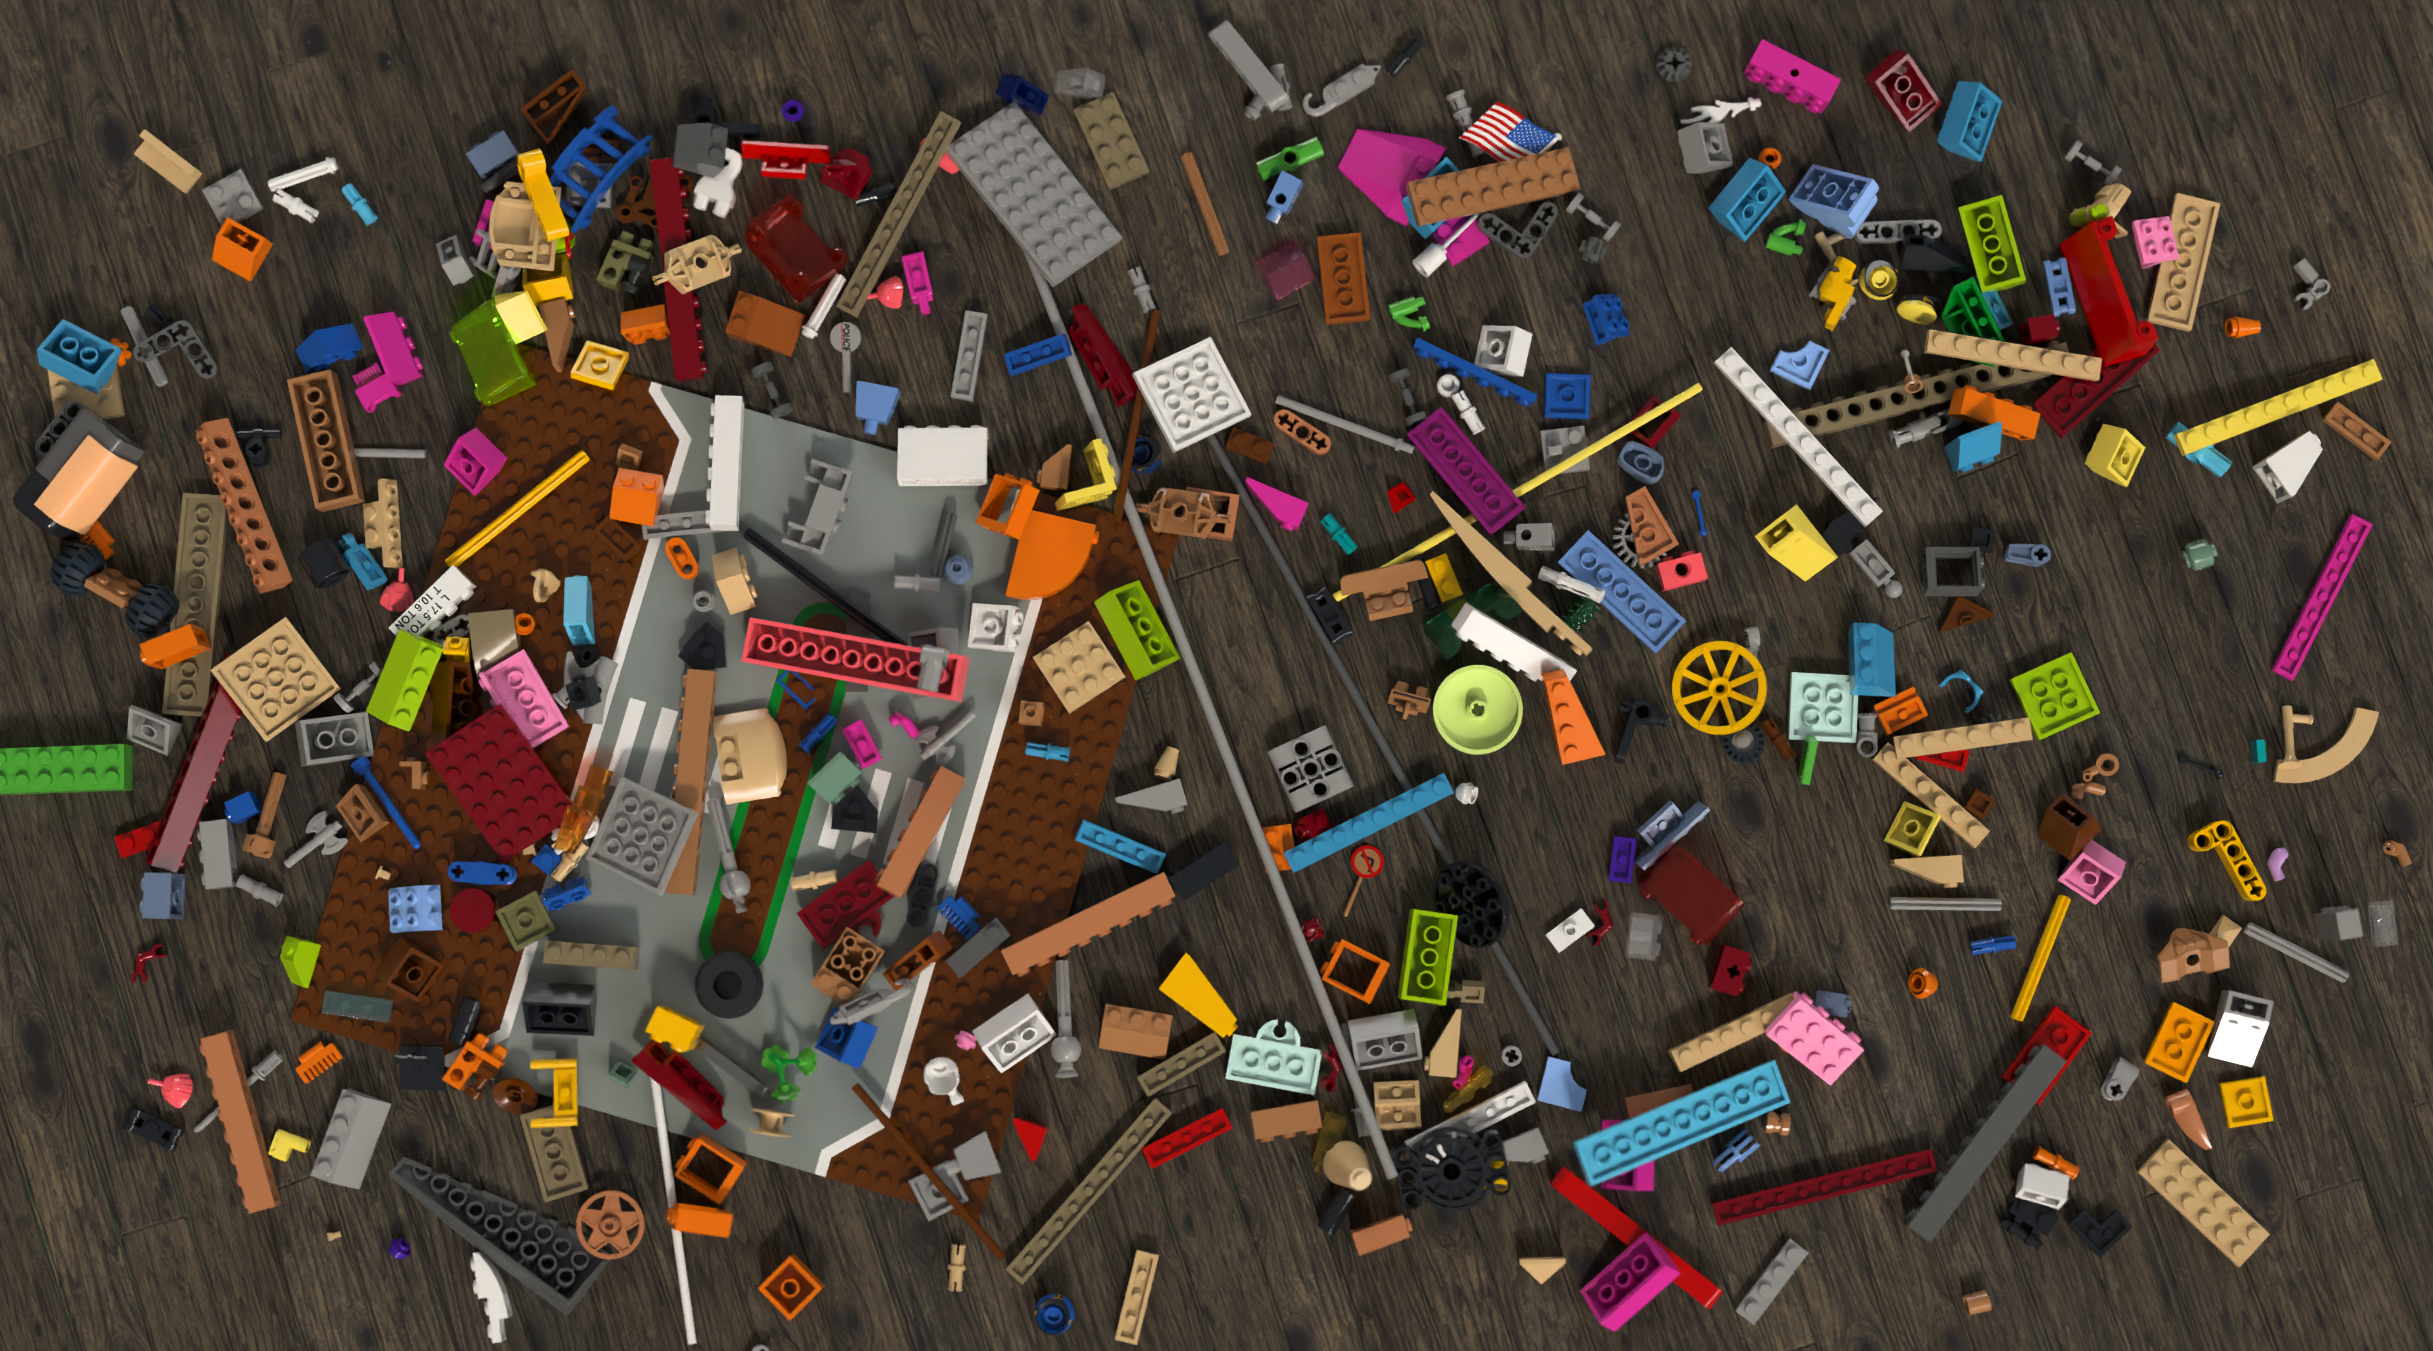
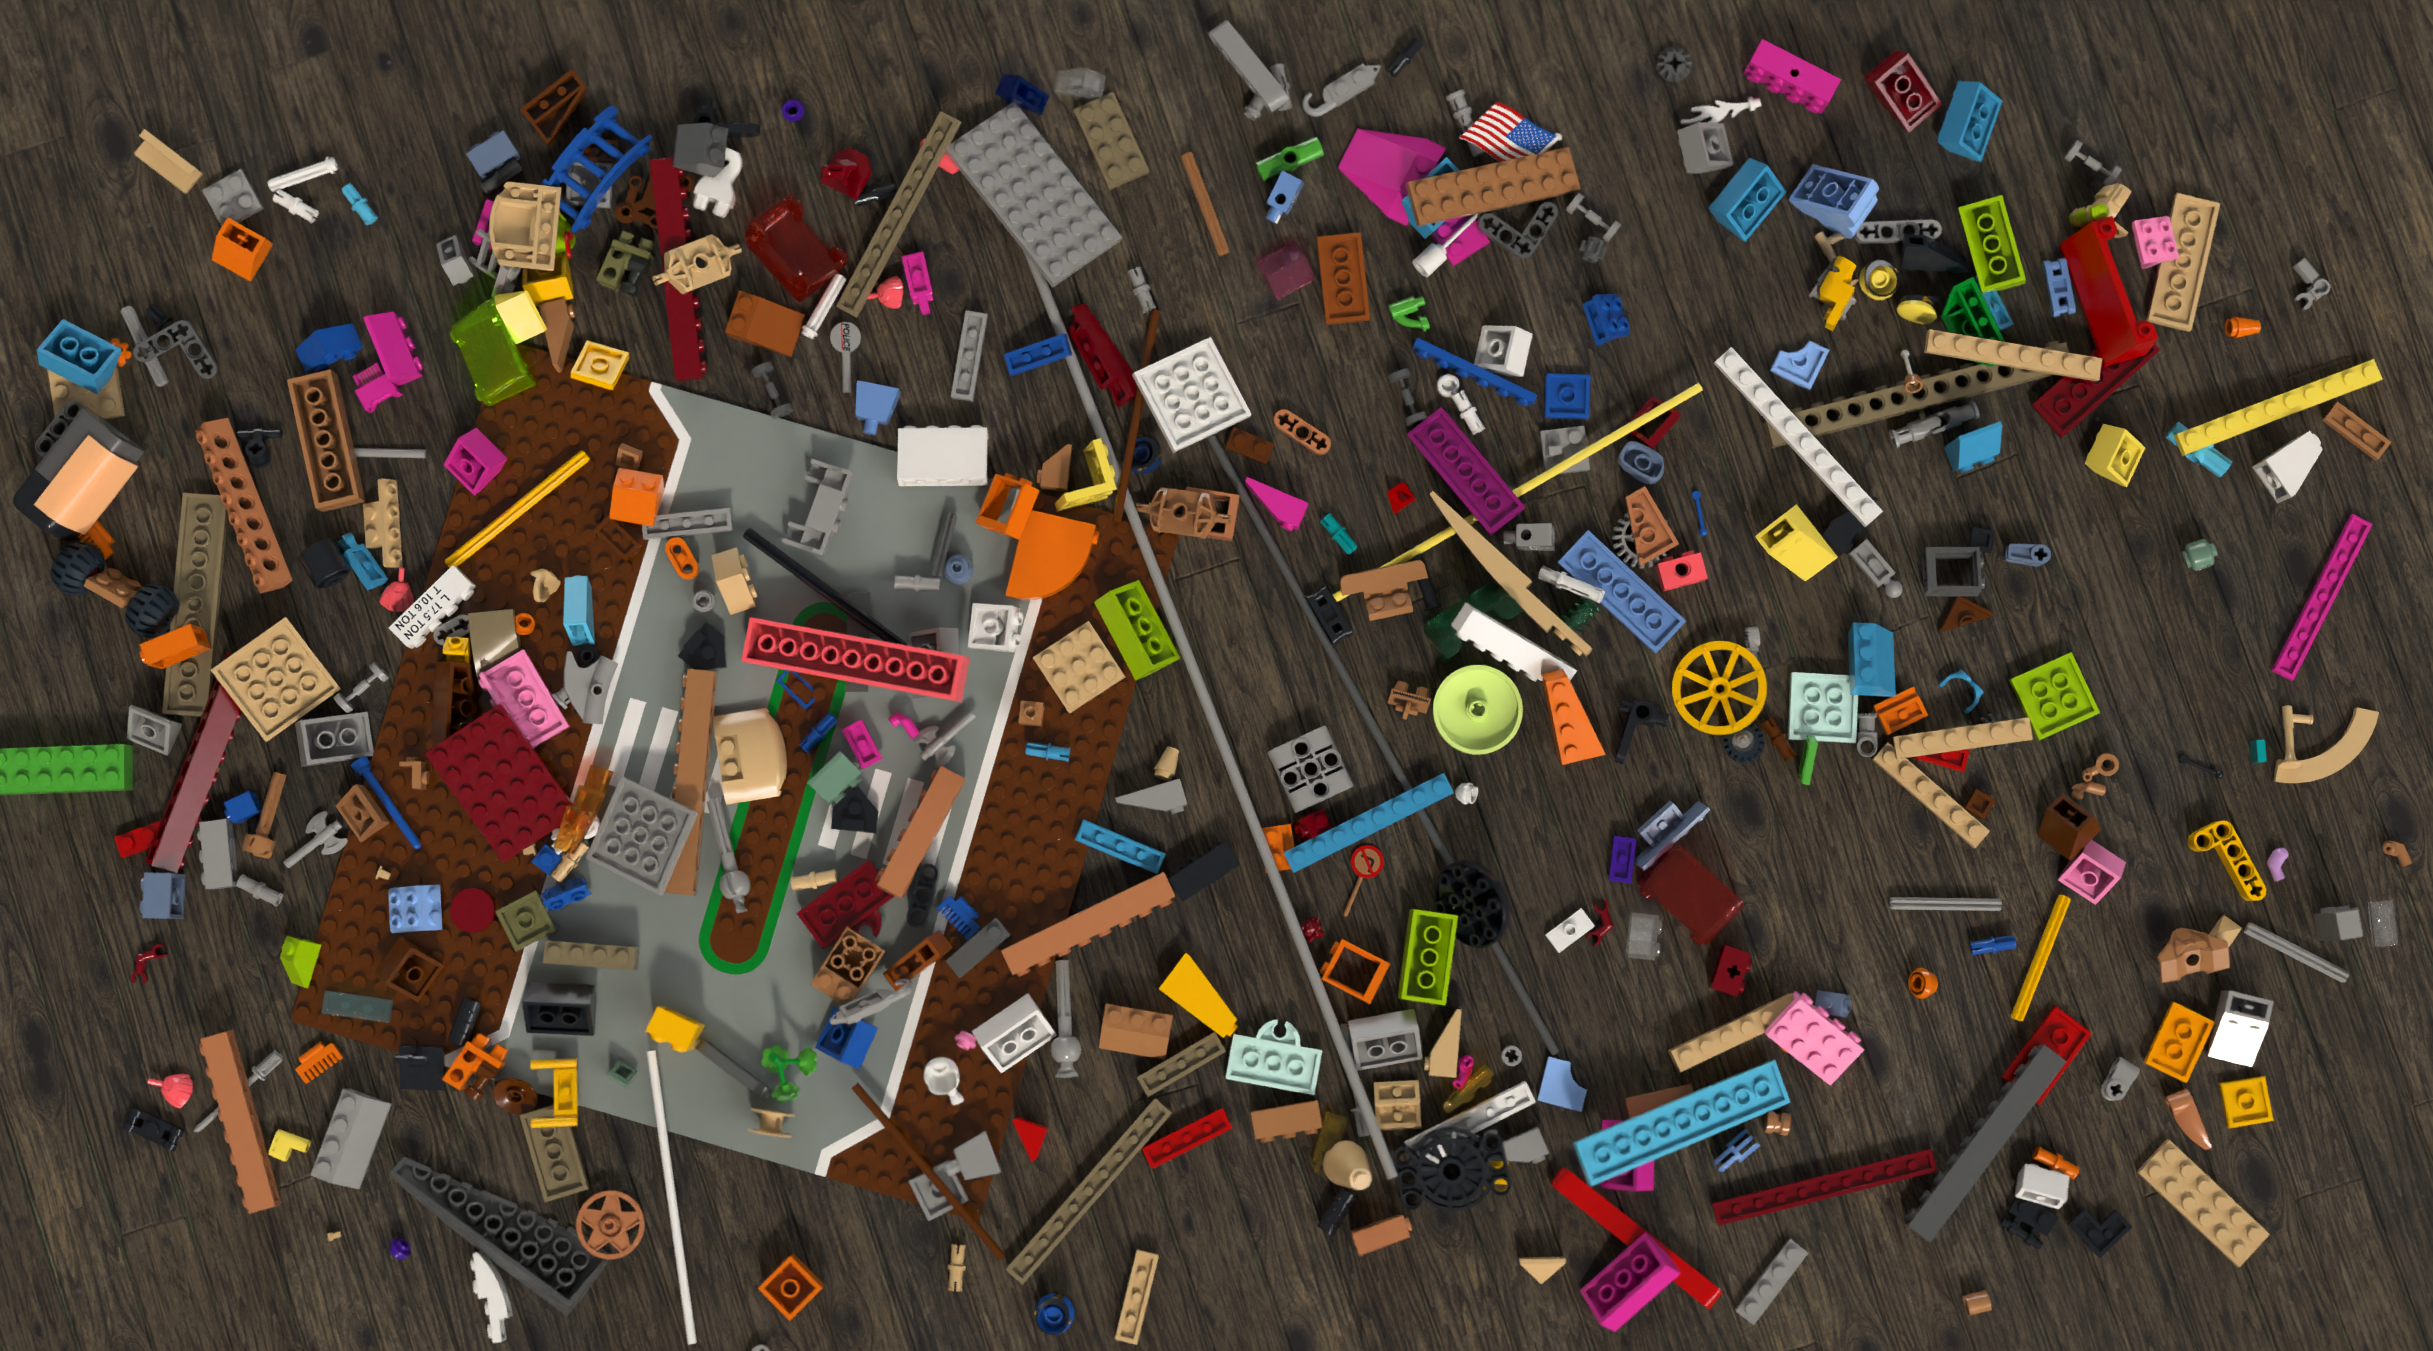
(404, 679): lime slope -> none
(482, 873): blue piece -> none
(541, 194): yellow beam -> none
(576, 698): black brick -> none
(645, 324): orange slope -> none
(682, 1082): dark red wedge -> none
(699, 1219): orange window -> none
(700, 1184): orange window -> none
(707, 989): black tyre -> none
(726, 463): white brick -> none
(785, 159): red bracket -> none
(933, 662): light grey piece -> none
(1336, 1068): dark red arm -> none
(1398, 444): light grey bar -> none
(1443, 578): yellow plate -> none
(1470, 991): dark tan plate -> none
(1774, 153): orange plate -> none
(1784, 245): bright green plant -> none
(1912, 829): light yellow slope -> none
(1939, 870): tan slope -> none
(1986, 410): orange brick -> none
(2038, 330): dark red brick -> none

